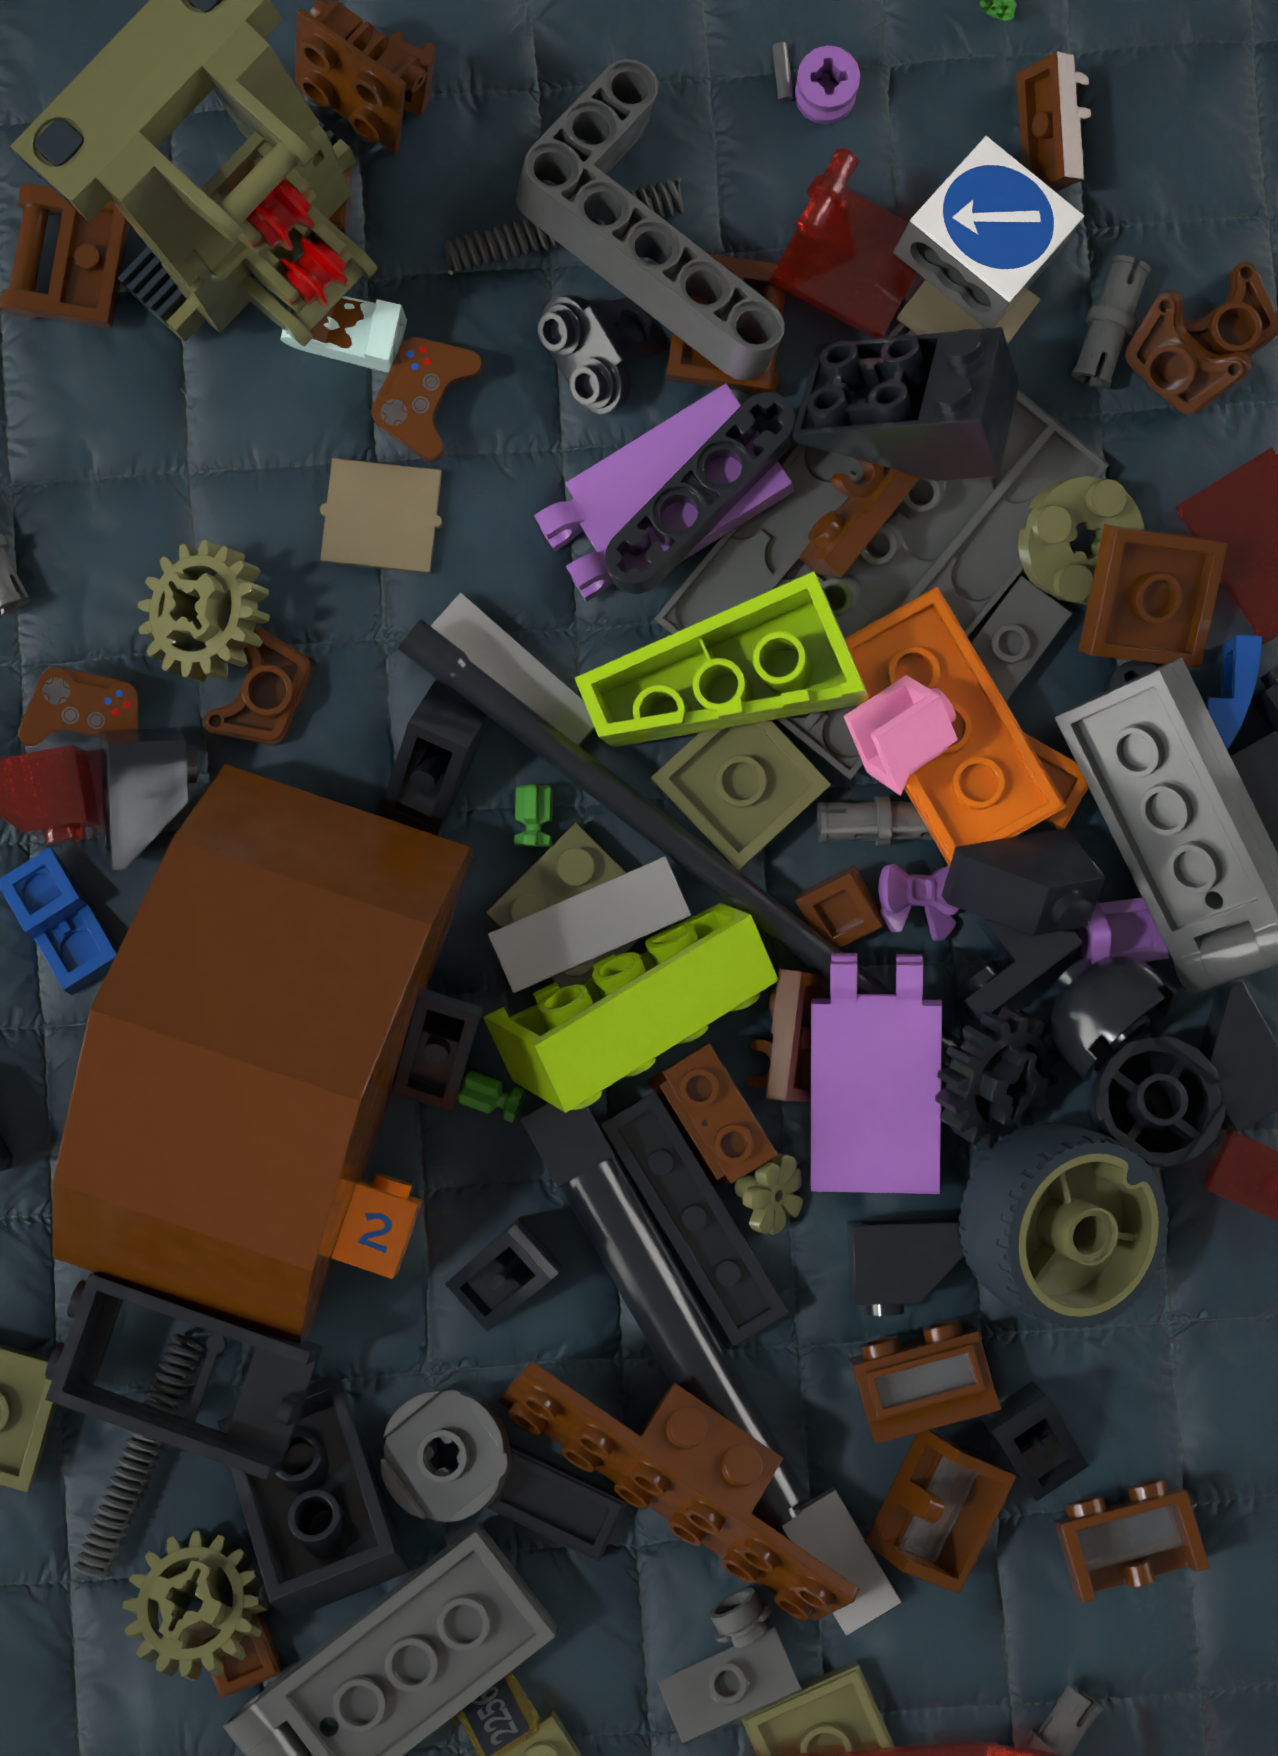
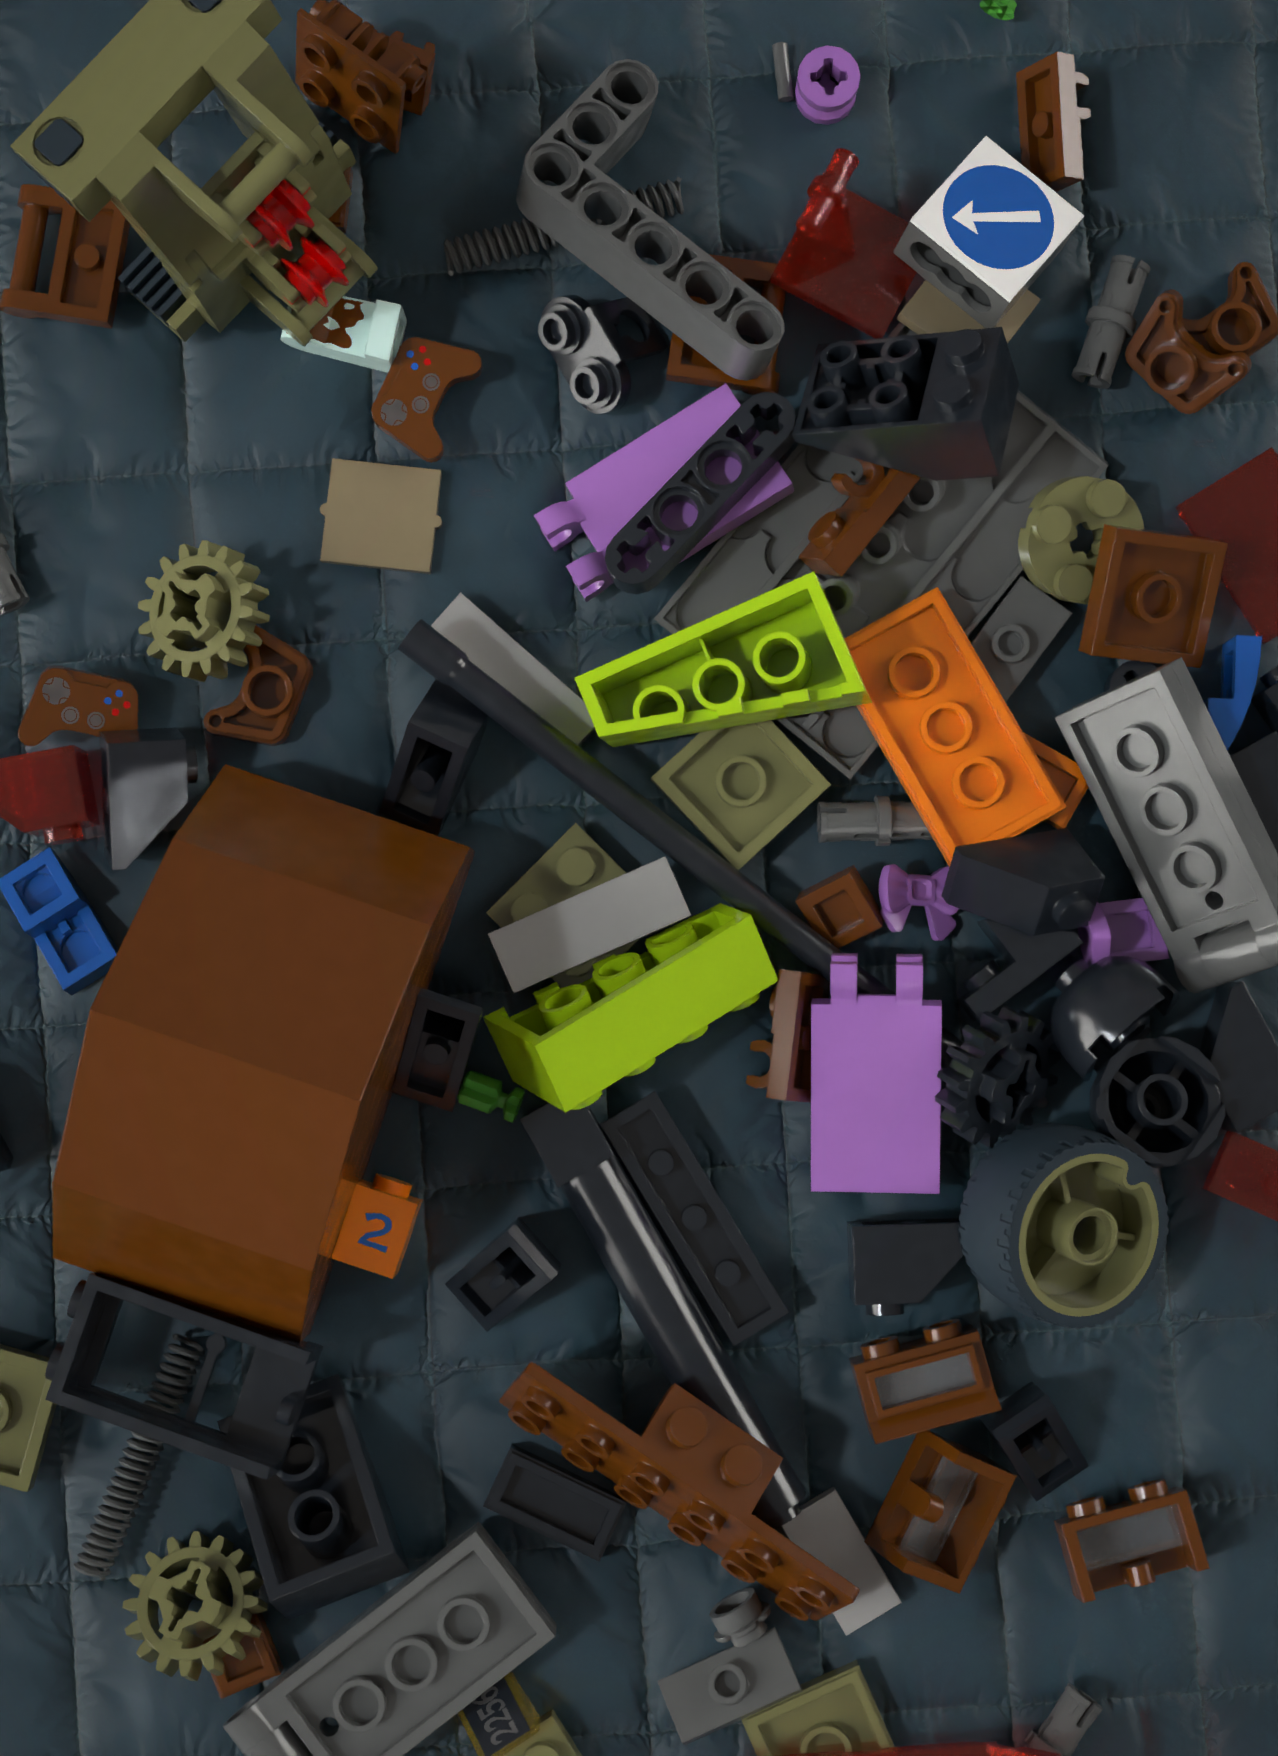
(482, 1459): dark grey plate -> none
(533, 809): bright green piece -> none
(712, 1116): reddish brown window -> none
(771, 1193): olive plant -> none
(901, 730): bright pink window -> none

